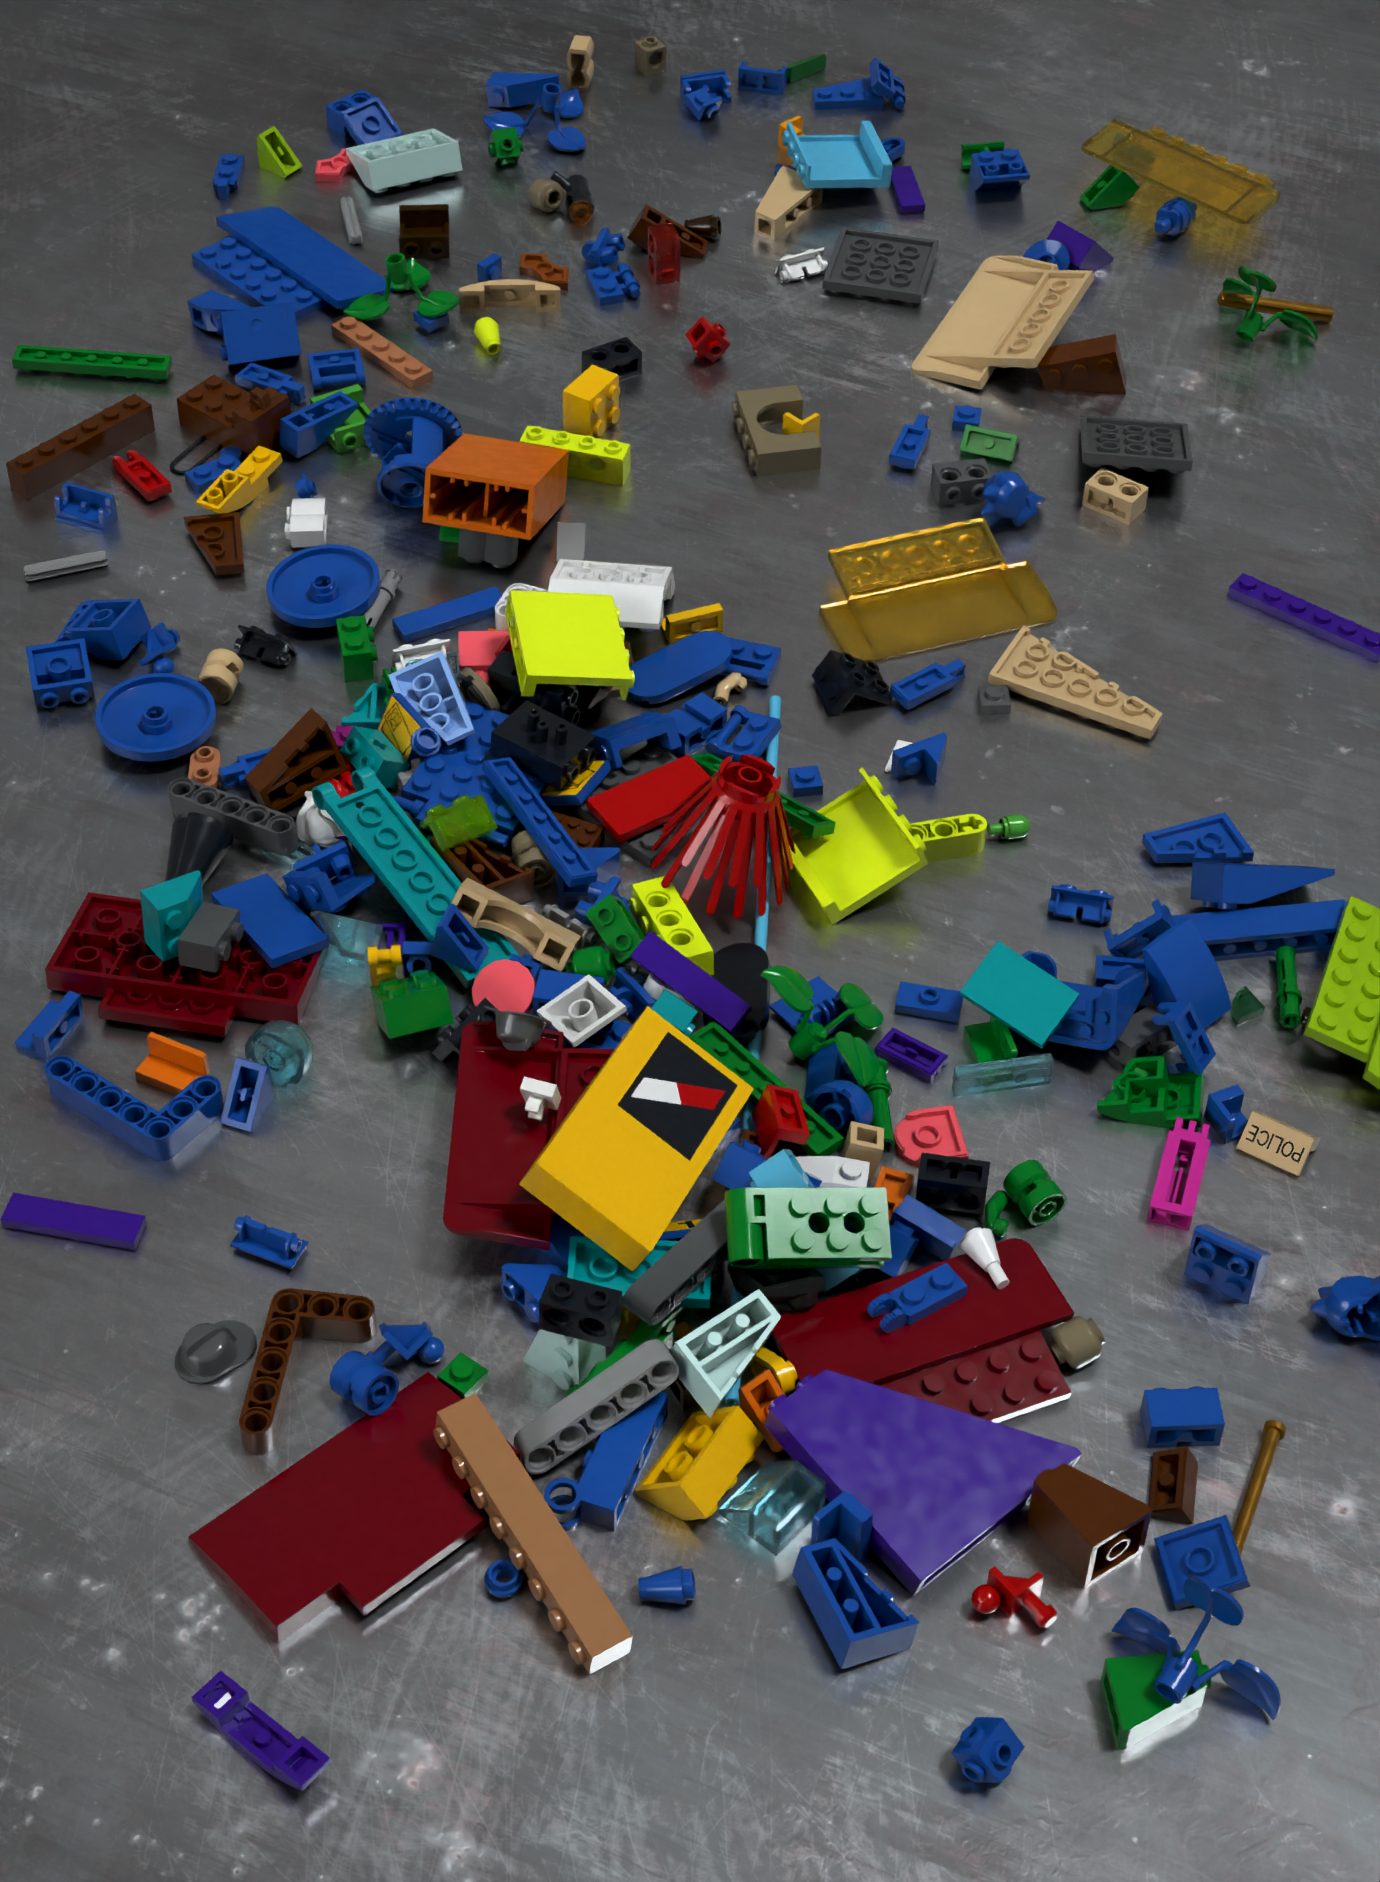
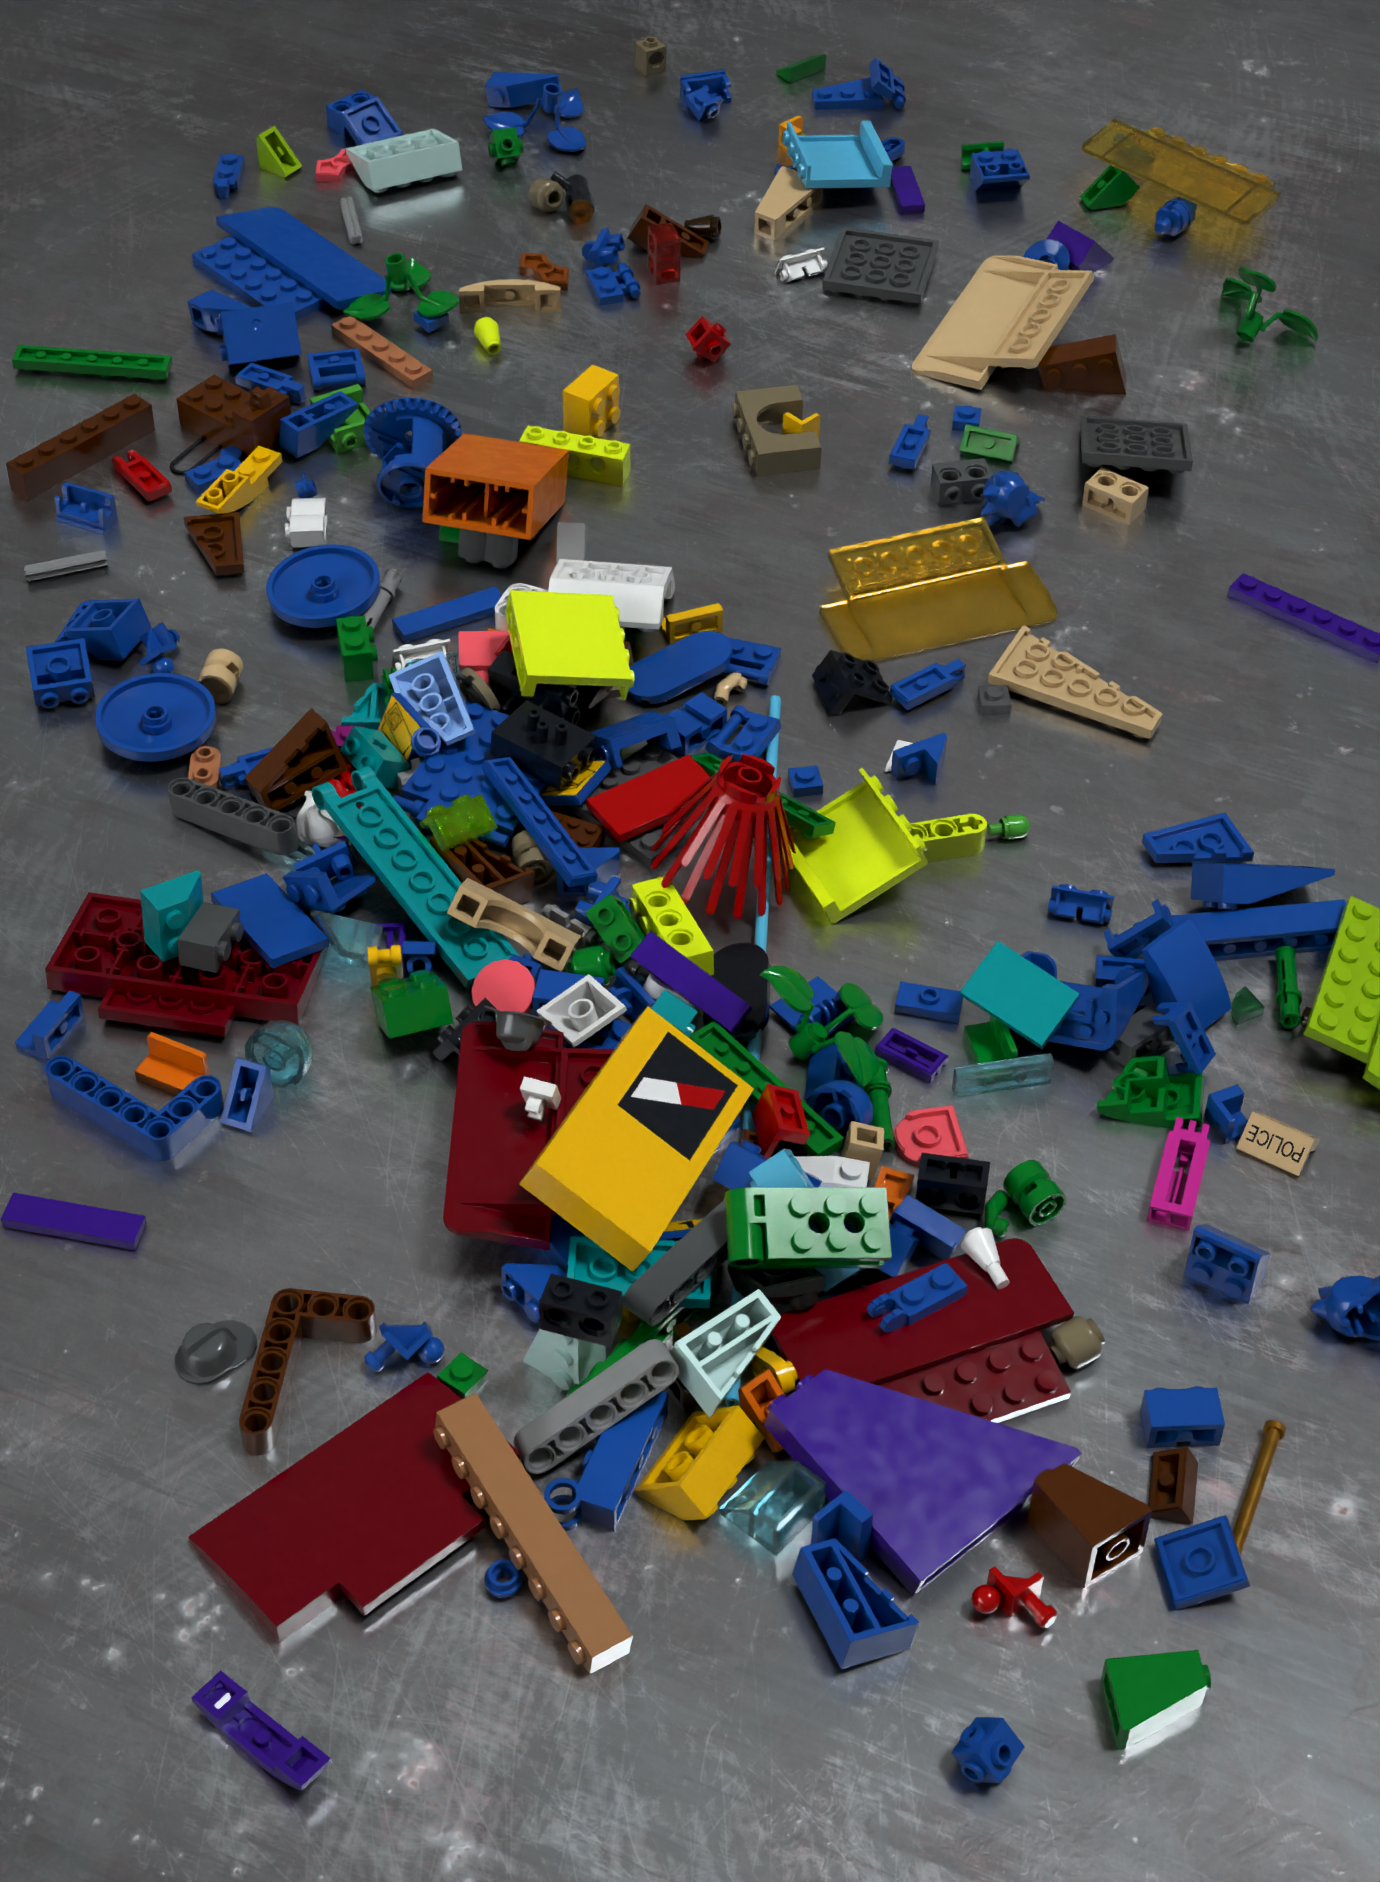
(197, 845): black cone -> none
(268, 1242): blue hinge -> none
(276, 648): black hinge -> none
(364, 1383): blue wheel -> none
(424, 231): dark brown panel -> none
(458, 941): blue slope -> none
(490, 269): blue plate -> none
(580, 63): tan brick -> none
(616, 356): black brick -> none
(669, 1586): blue cone -> none
(762, 79): blue hinge -> none
(1179, 1672): blue plant -> none
(1272, 306): pearl gold axle -> none

